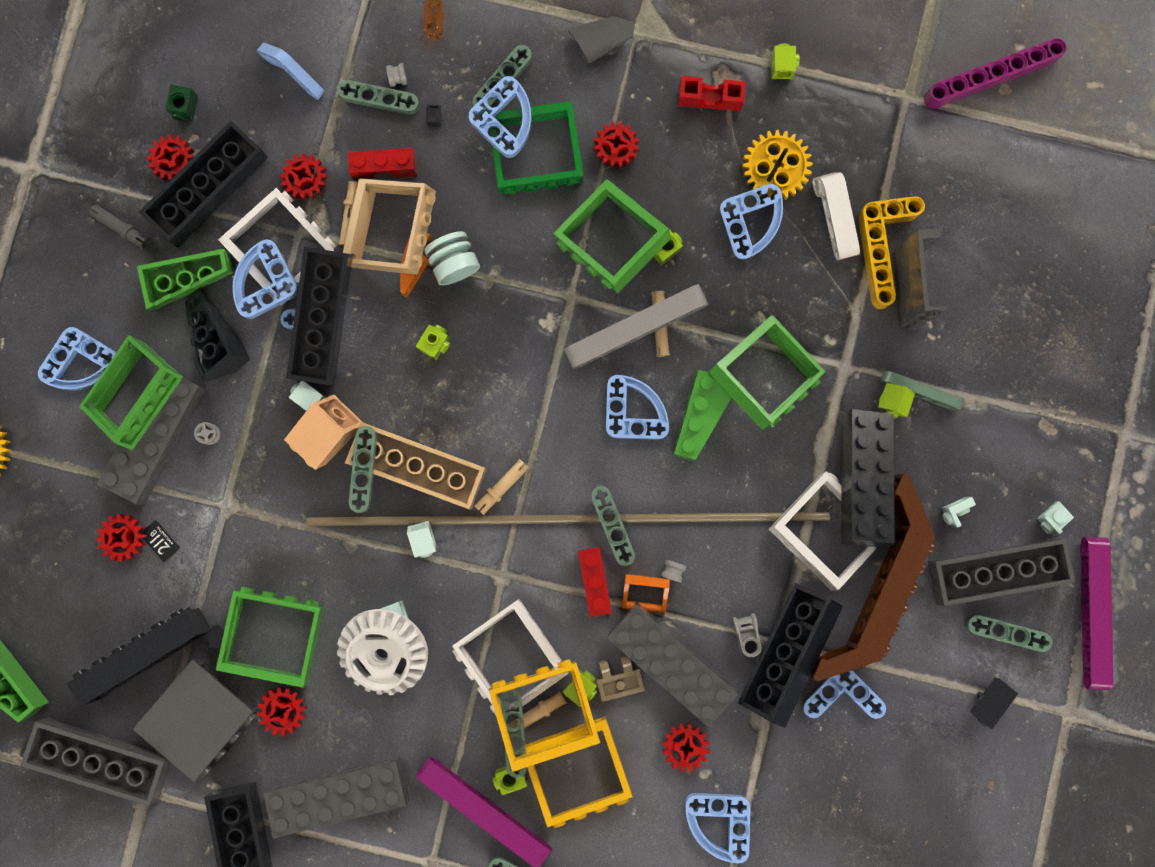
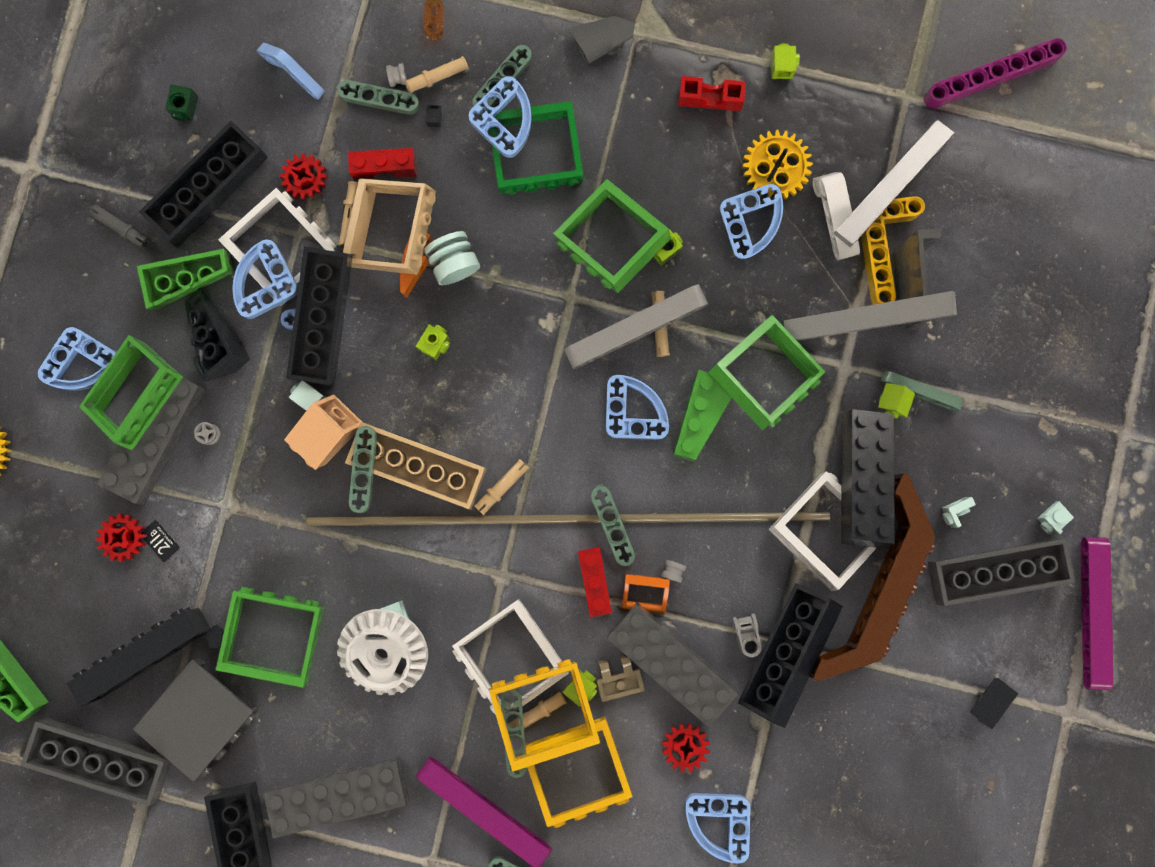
(164, 152): red gear -> none
(277, 703): red gear -> none
(421, 539): light aqua brick -> none
(435, 75): none -> tan pin
(506, 788): lime brick -> none
(624, 147): red gear -> none
(840, 687): light blue beam -> none
(873, 316): none -> light grey tile
(893, 183): none -> tile
(1008, 633): sand green beam -> none

